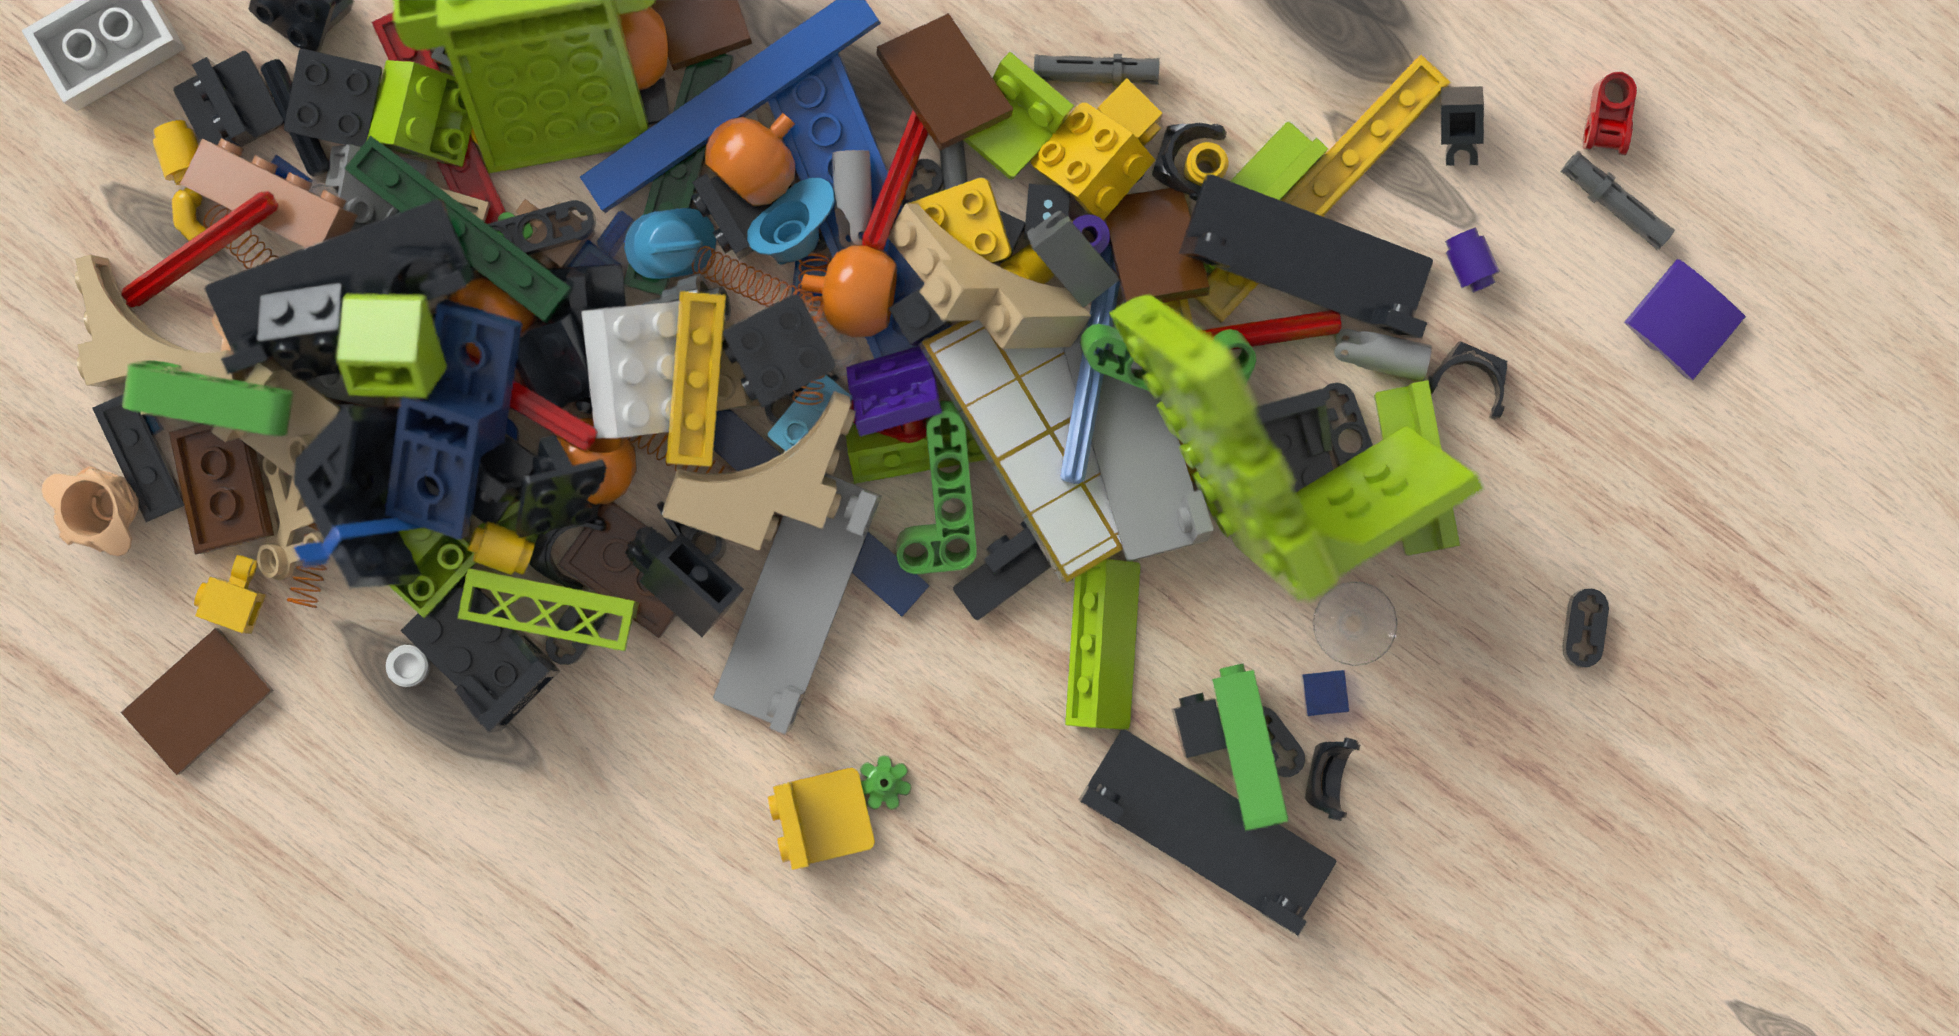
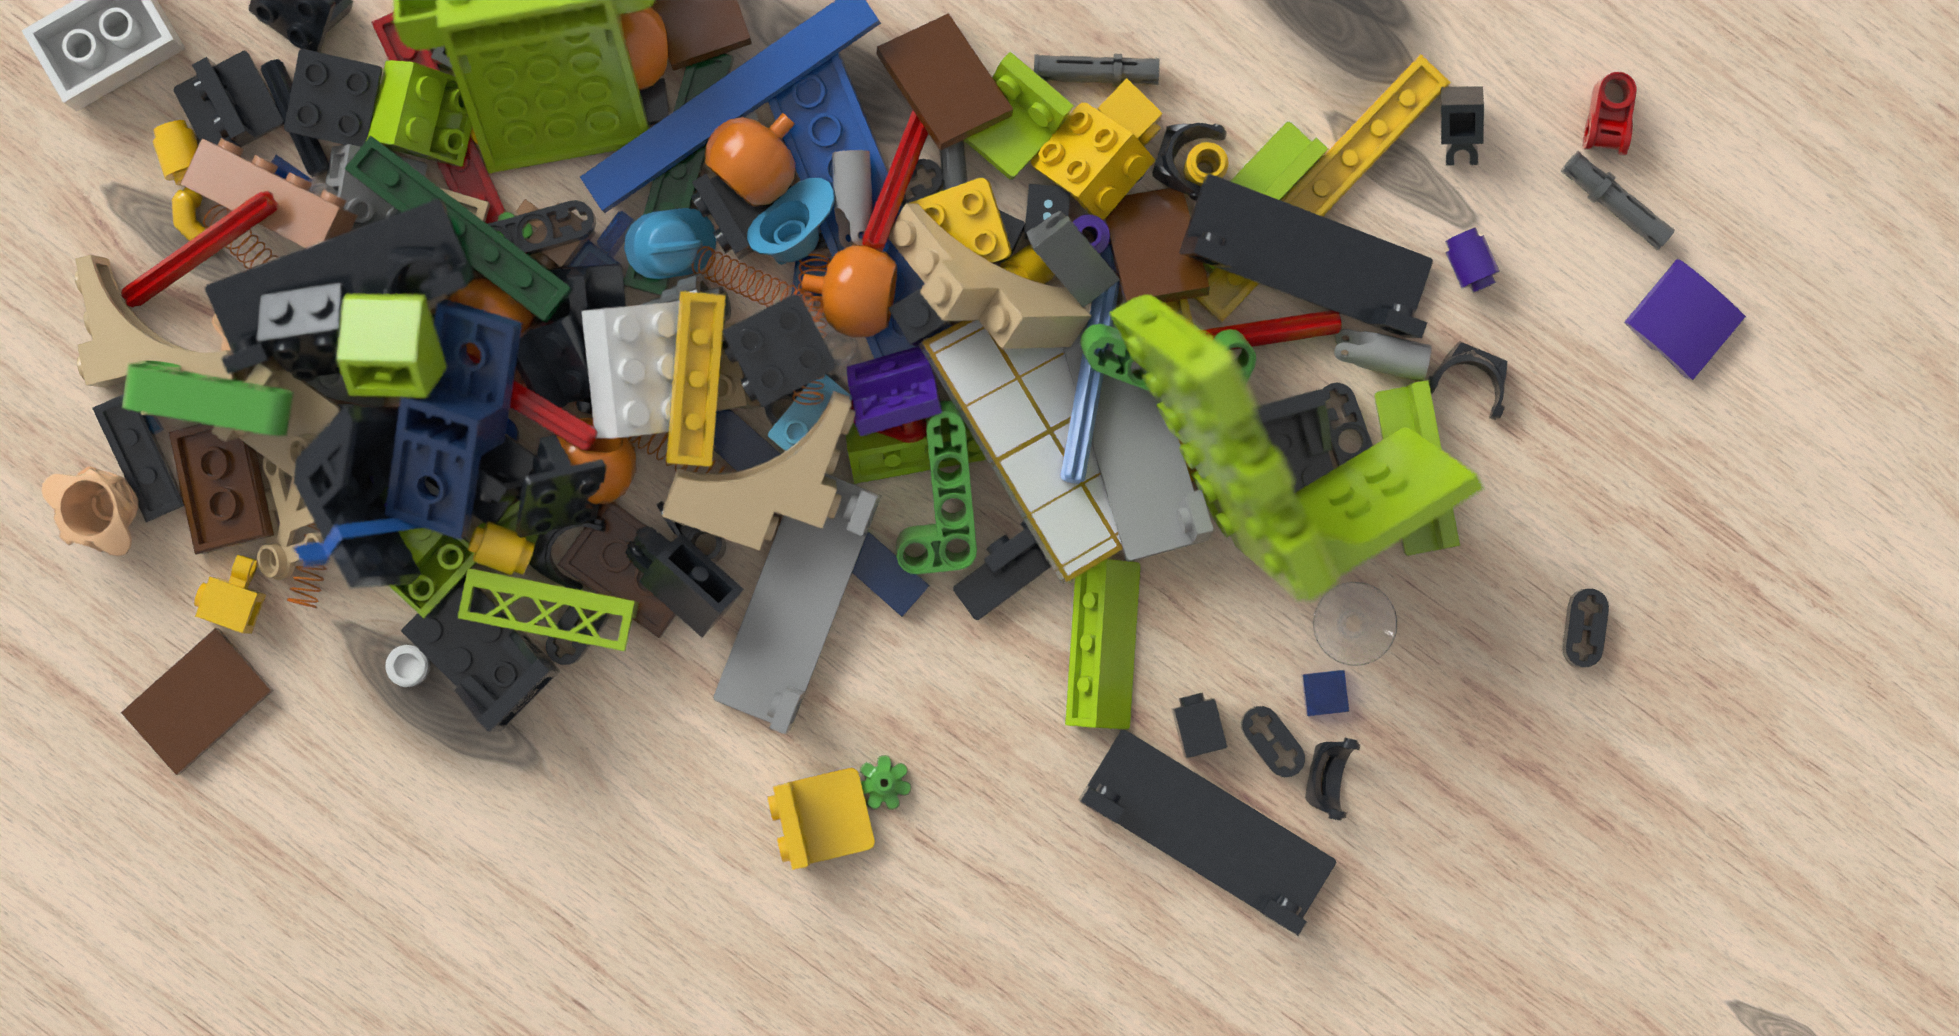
(1249, 747): bright green slope -> none

